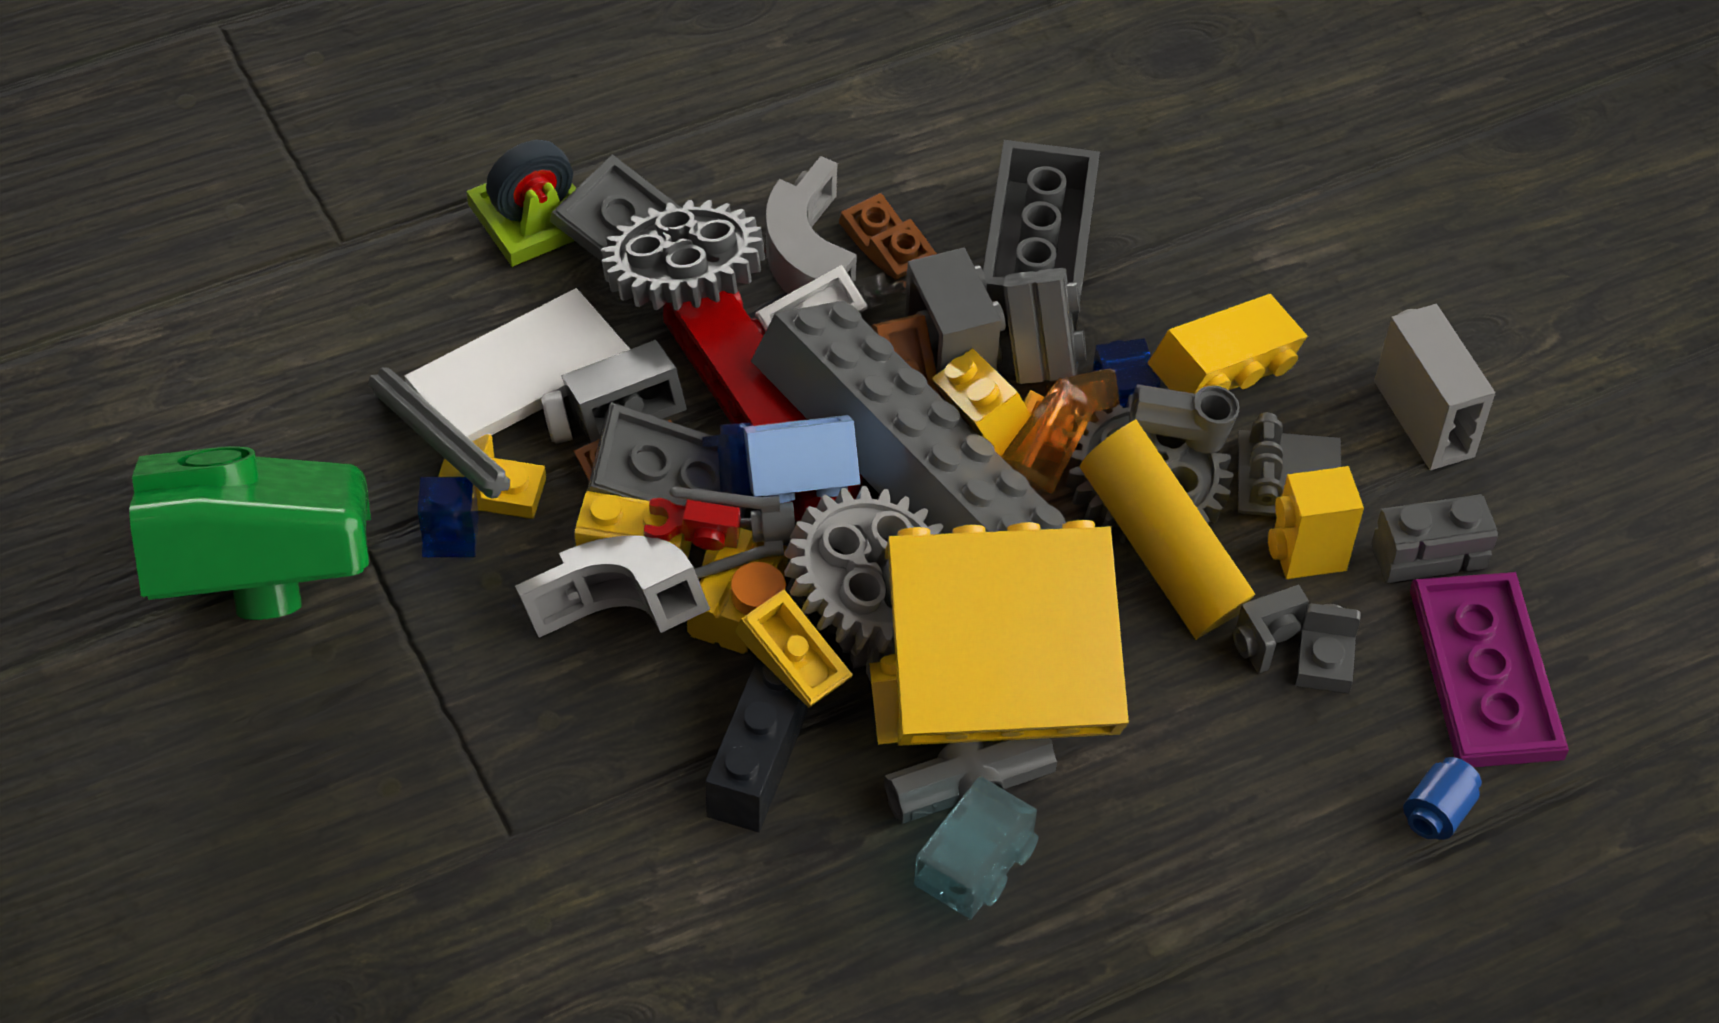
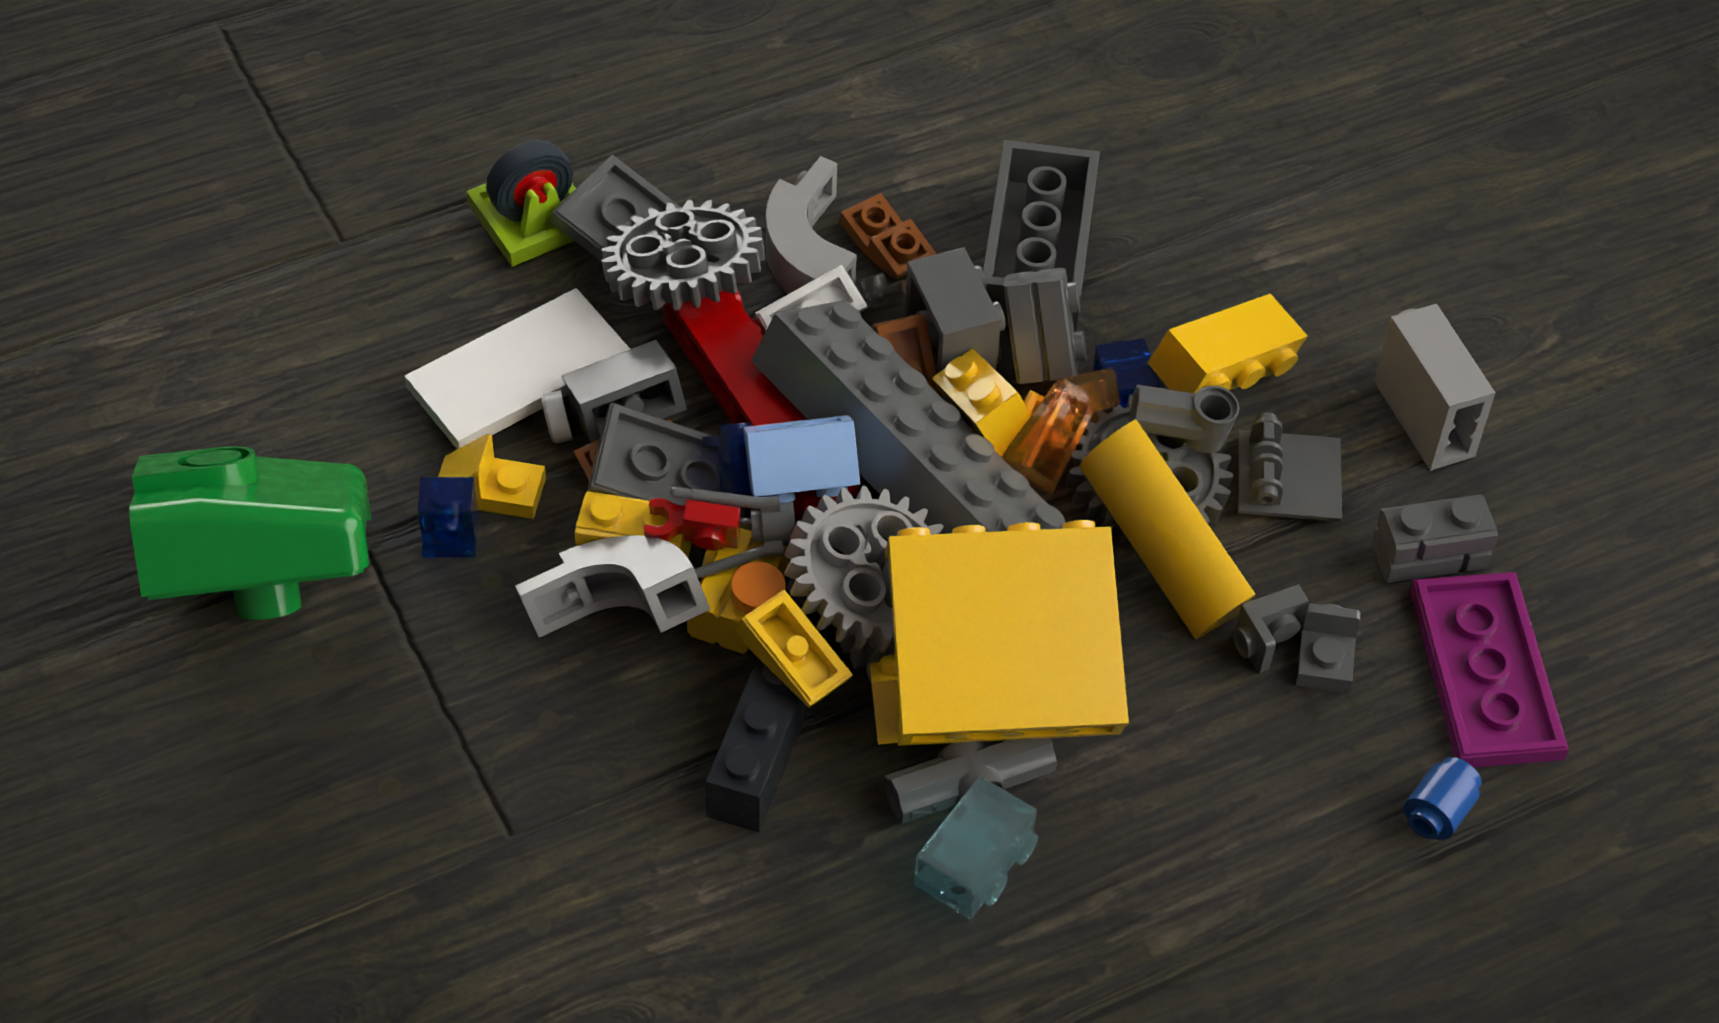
(440, 433): dark grey axle -> none
(1316, 522): yellow brick -> none

